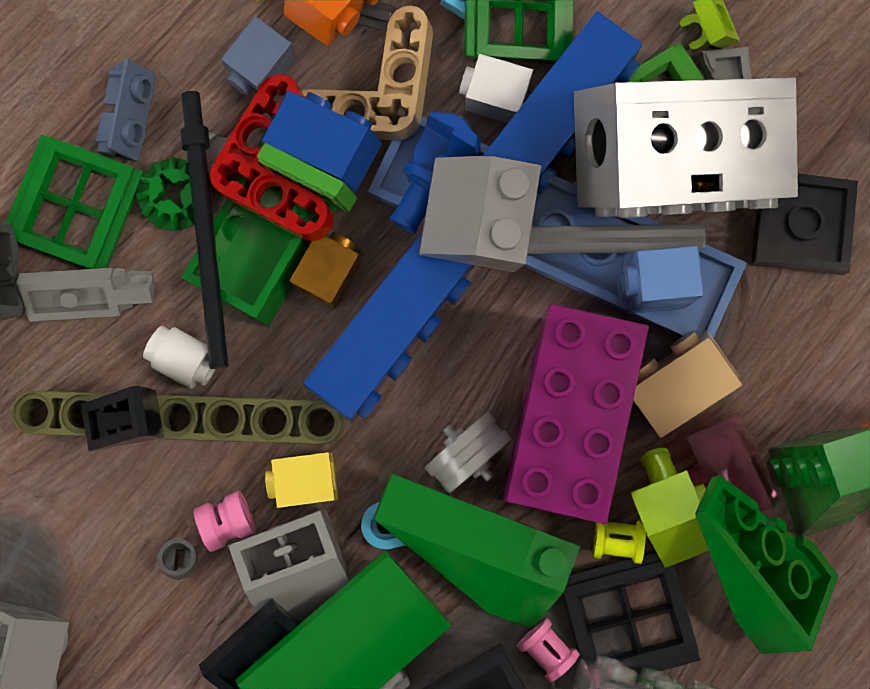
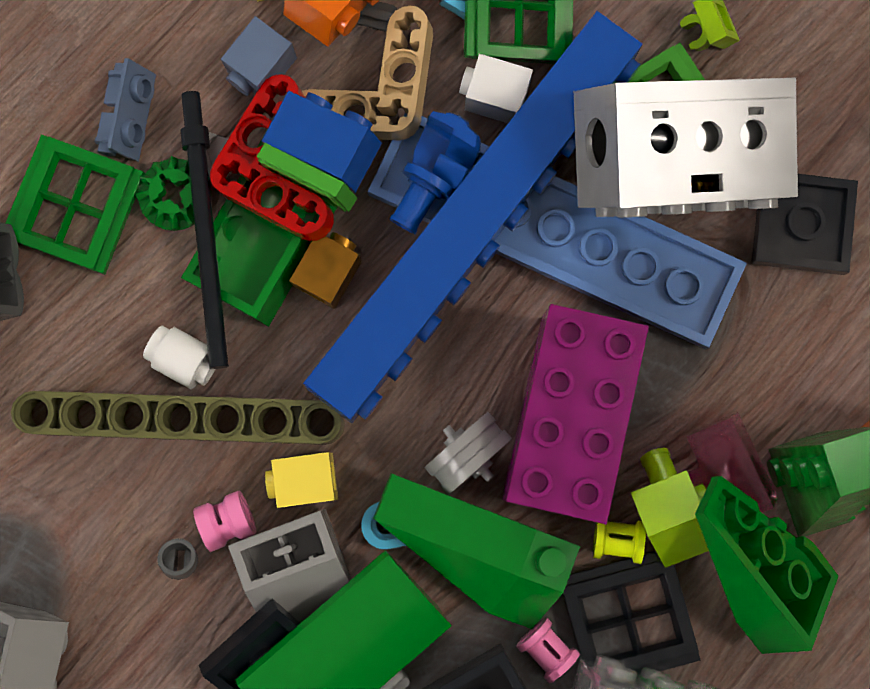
(83, 293): light grey hinge -> none
(122, 418): black slope -> none
(480, 211): light grey slope -> none
(614, 238): light grey axle -> none
(661, 280): medium blue brick -> none
(684, 382): tan brick -> none
(726, 64): light grey tile -> none

